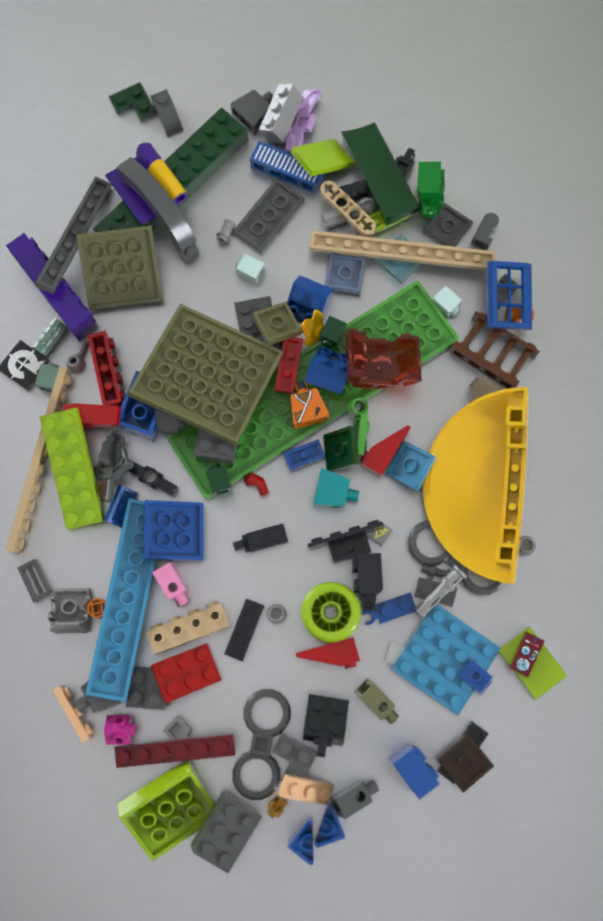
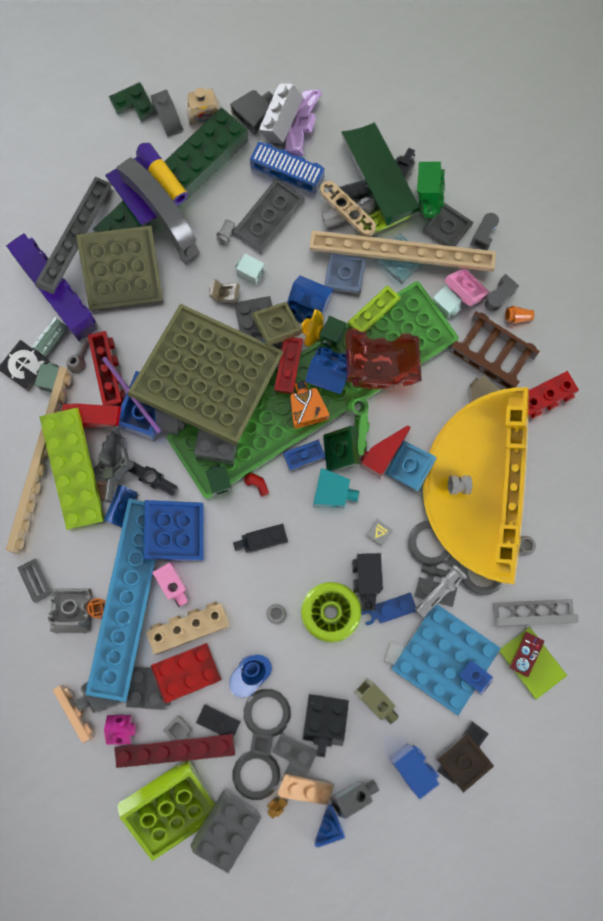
(125, 386): none -> medium lavender axle
(201, 105): none -> tan torso
(217, 721): none -> black plate
(224, 292): none -> dark tan bracket
(244, 630): black tile -> none
(250, 675): none -> blue piece
(302, 842): blue slope -> none
(322, 157): lime tile -> none
(337, 653): red slope -> none
(347, 544): black bracket -> none
(374, 309): none -> lime tile
(460, 484): none -> light grey wheel
(466, 287): none -> bright pink plate
(526, 295): blue piece -> none
(538, 619): none -> light grey fence
(550, 394): none -> red brick

